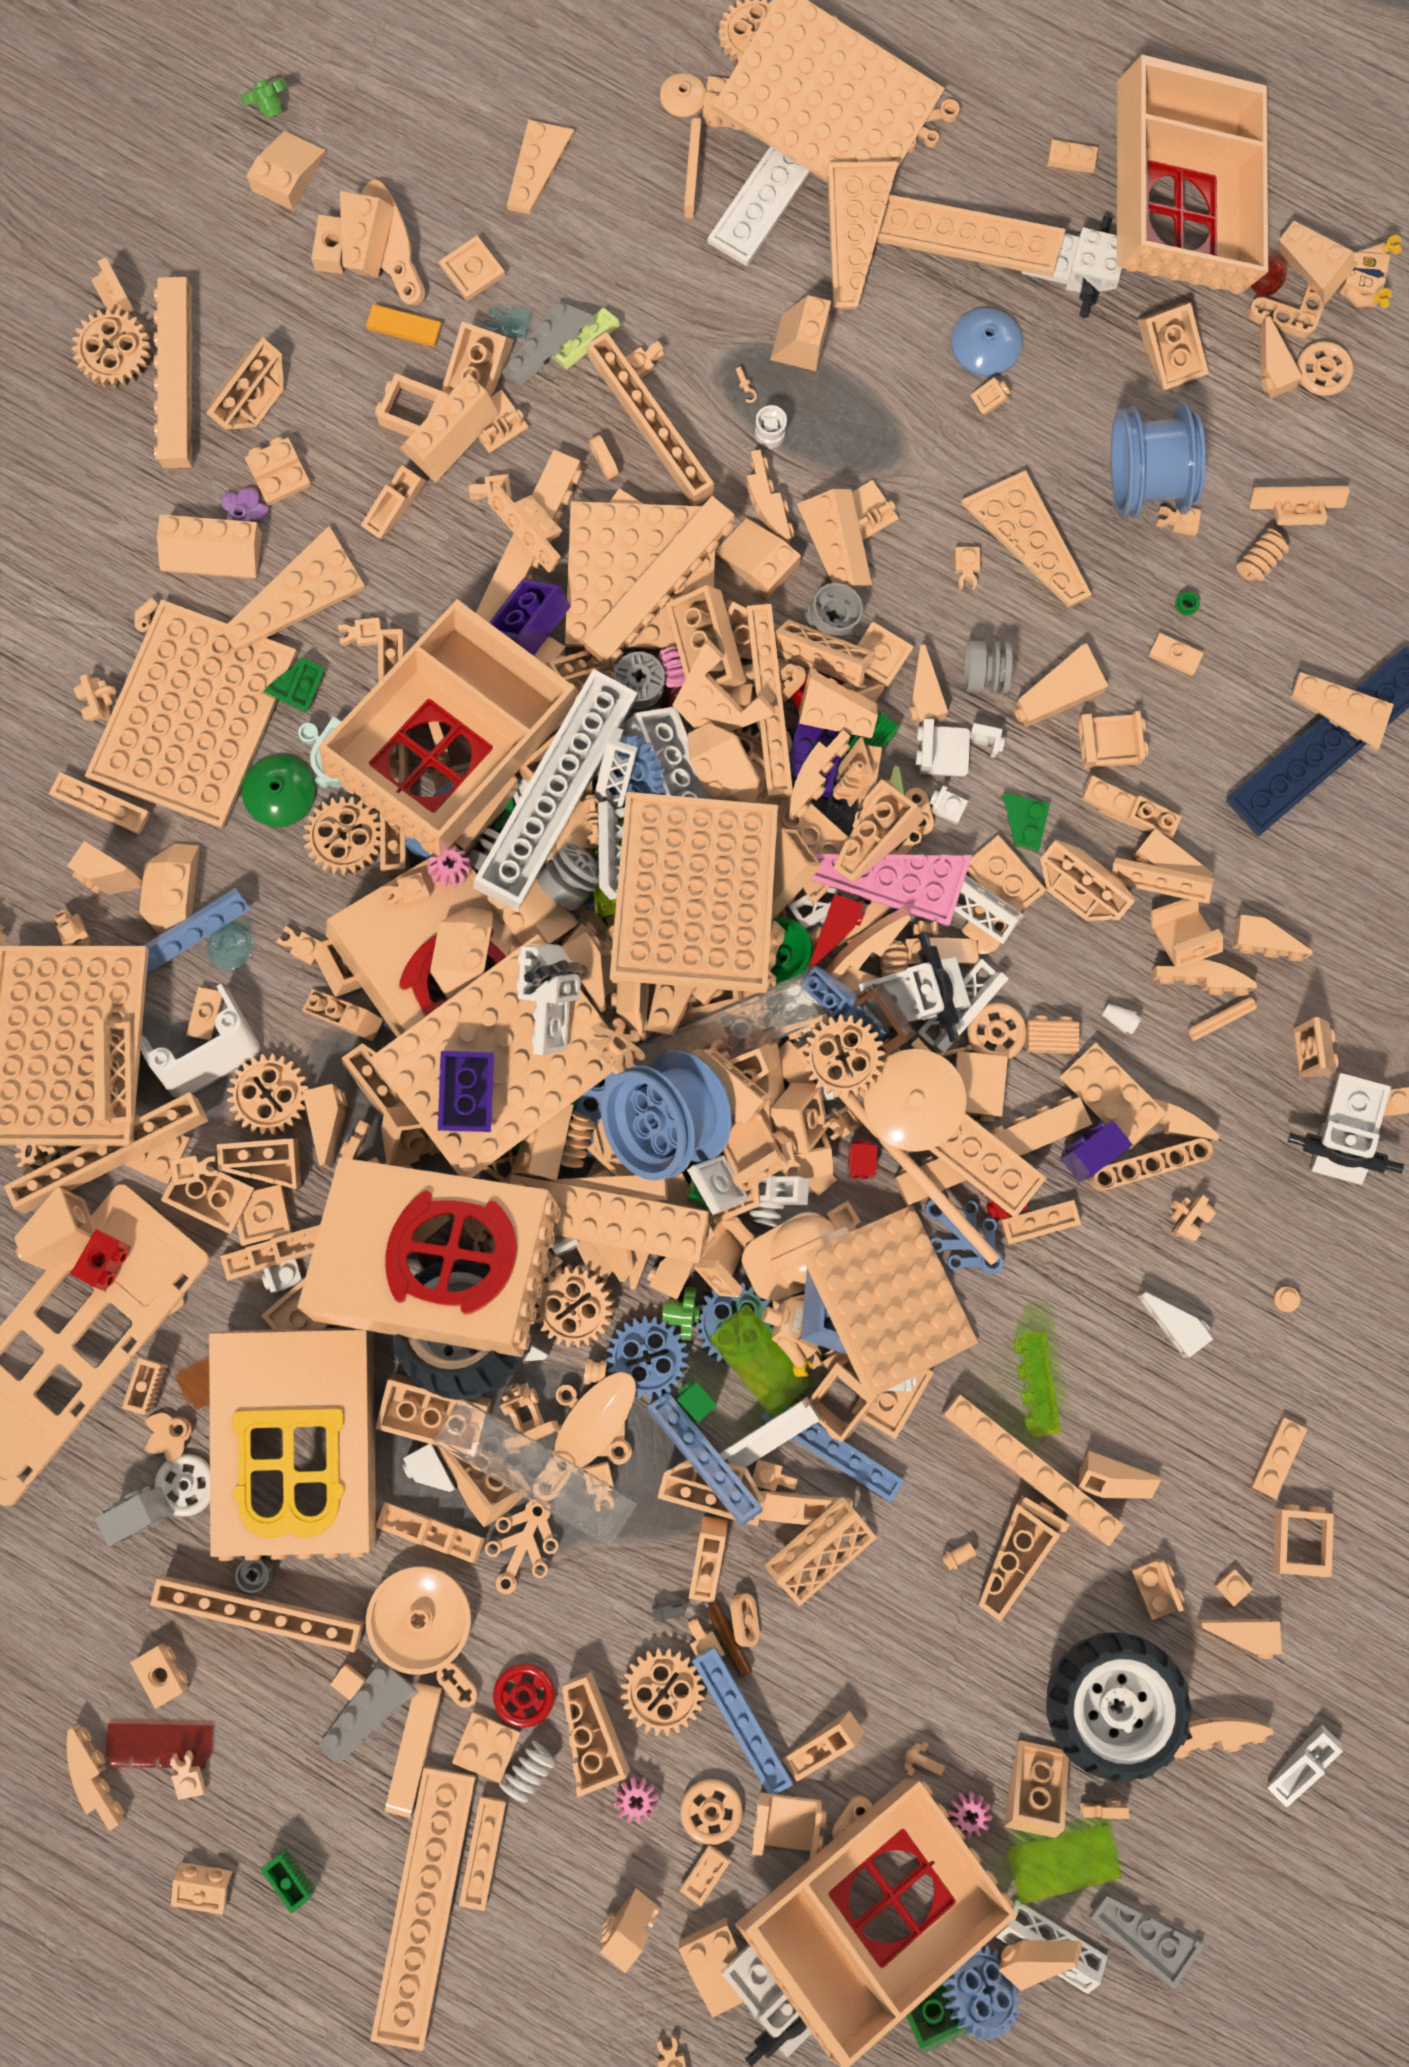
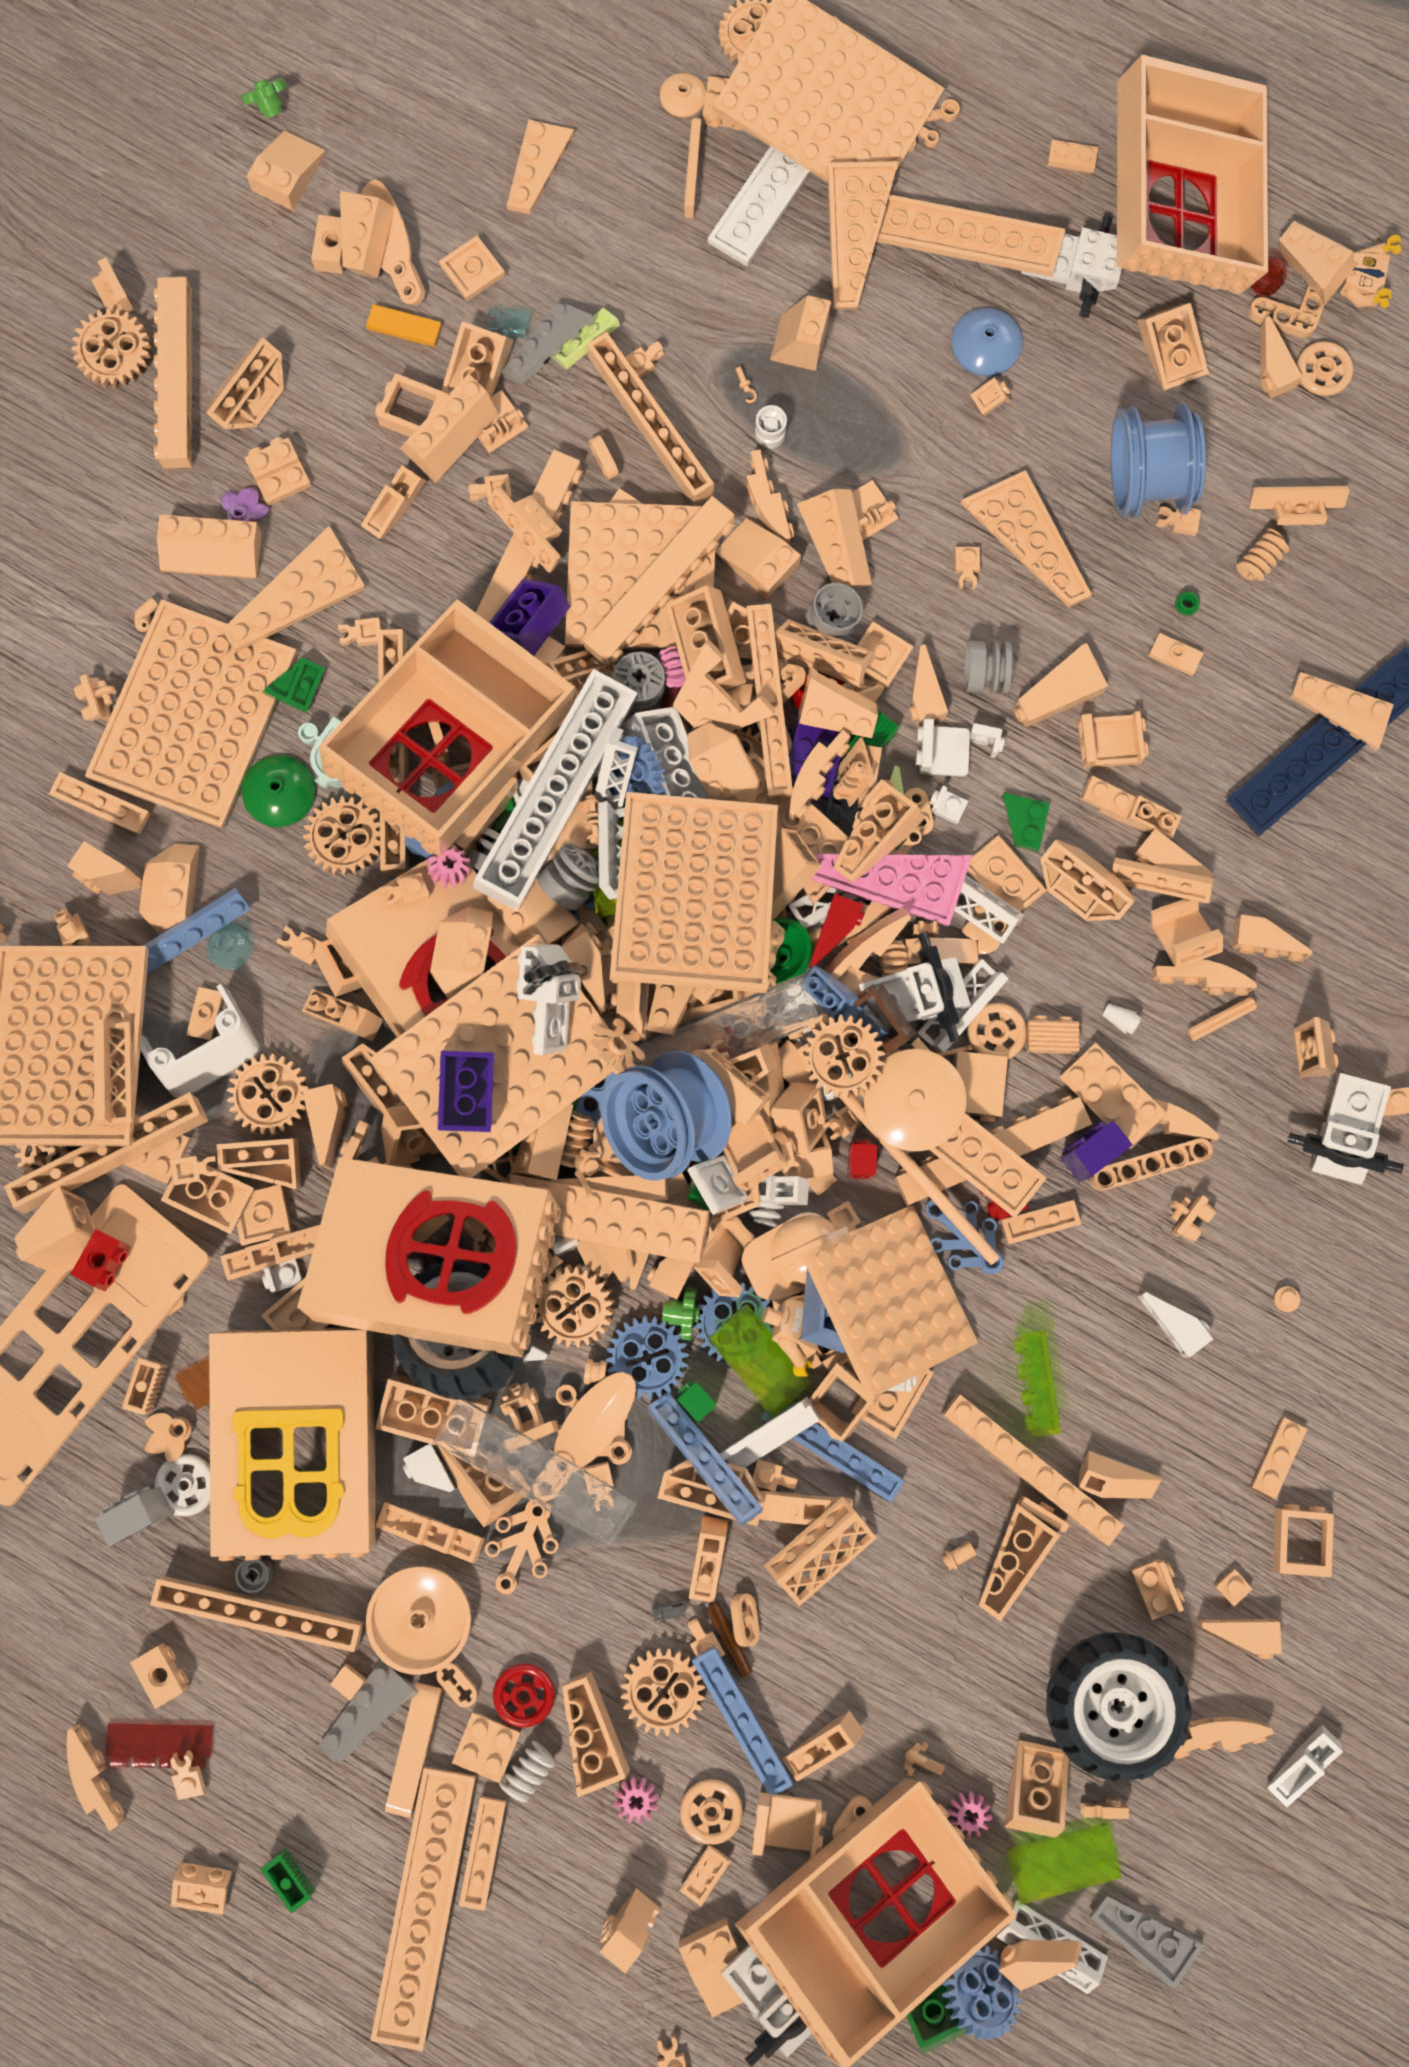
(587, 1164): none -> light nougat plant

